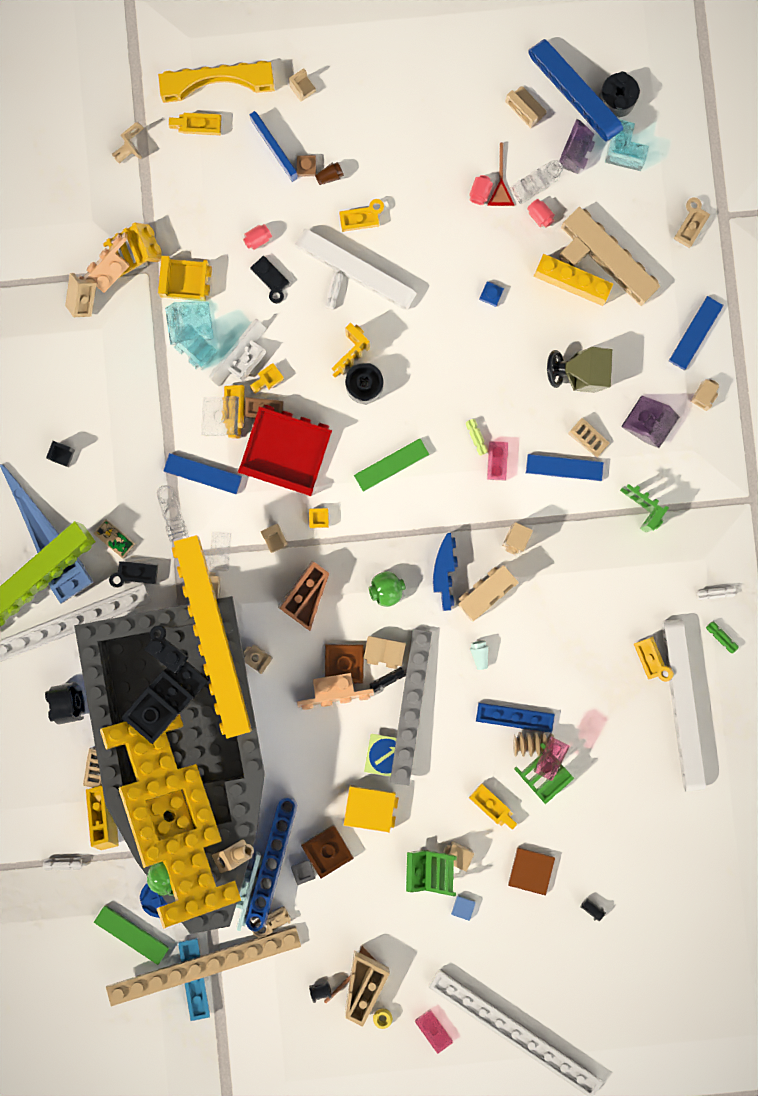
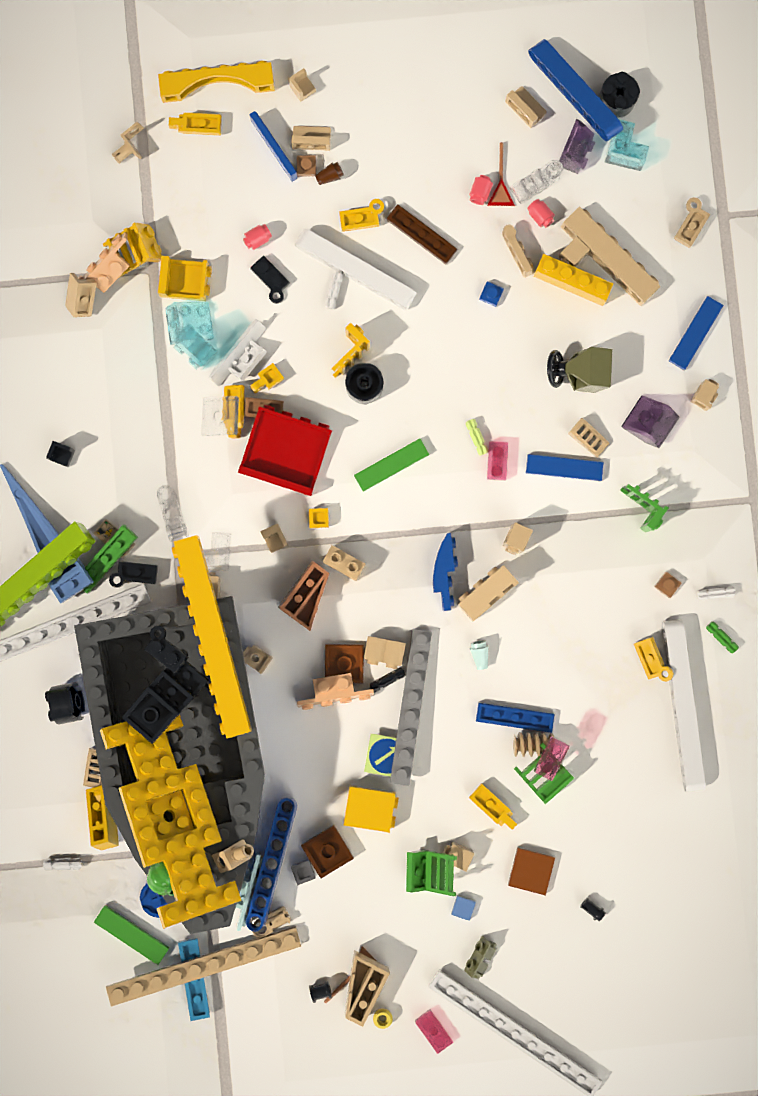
(109, 555): none -> bright green tile
(202, 474): blue tile -> none
(311, 138): none -> tan panel
(344, 563): none -> tan brick
(386, 589): bright green plant -> none
(421, 234): none -> reddish brown tile
(483, 950): none -> olive hinge
(517, 250): none -> tan hinge
(667, 584): none -> medium nougat plate

